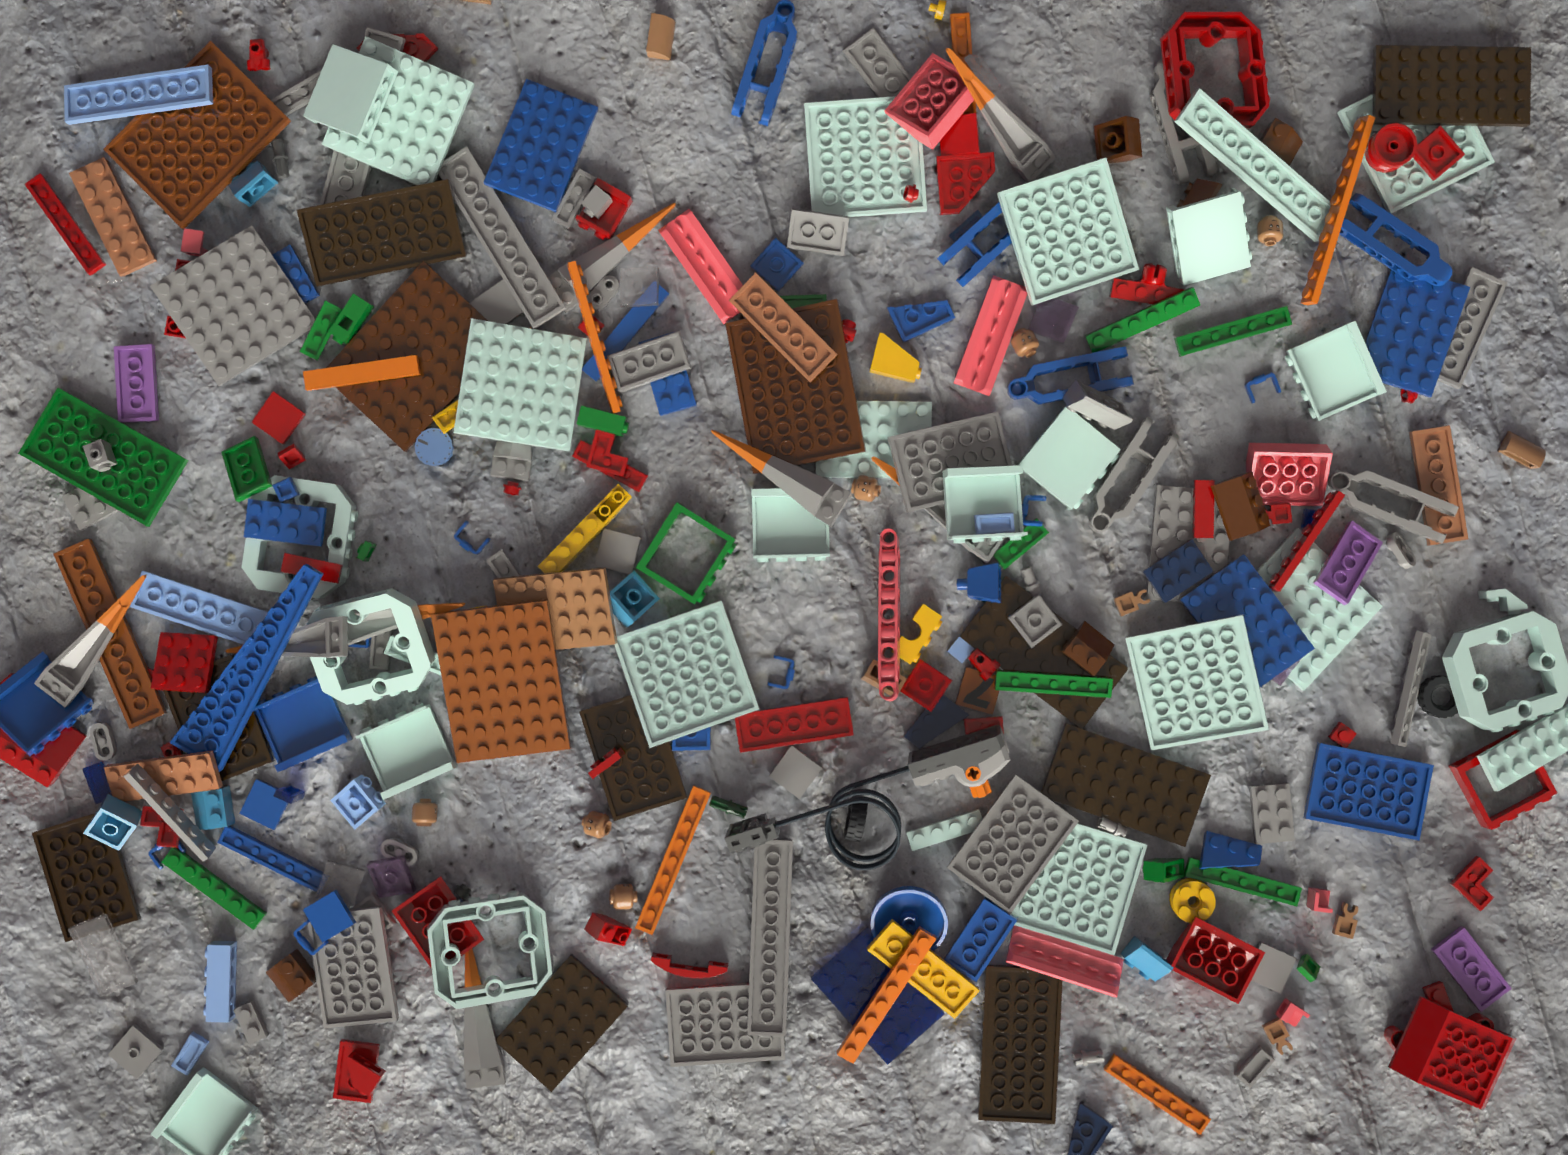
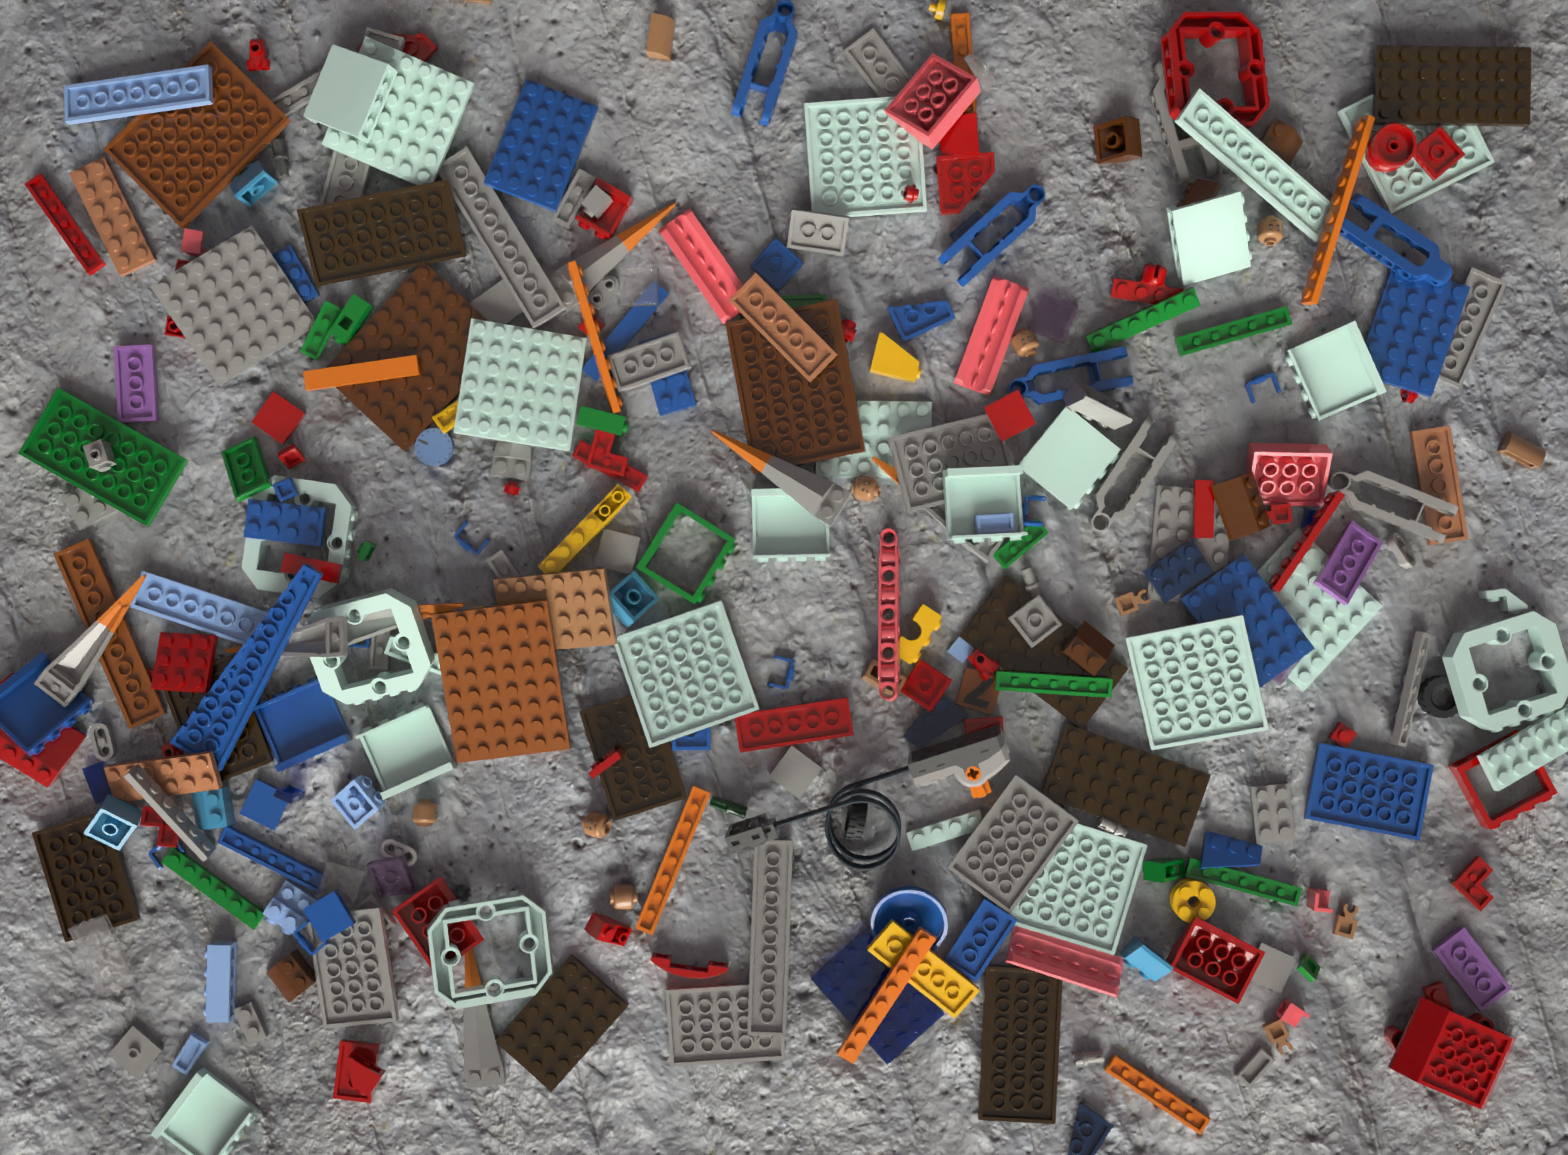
(288, 907): none -> light blue plate
(982, 583): blue torso -> none
(1009, 415): none -> red tile
(1020, 144): light grey plate -> none
(1068, 231): light aqua plate -> none

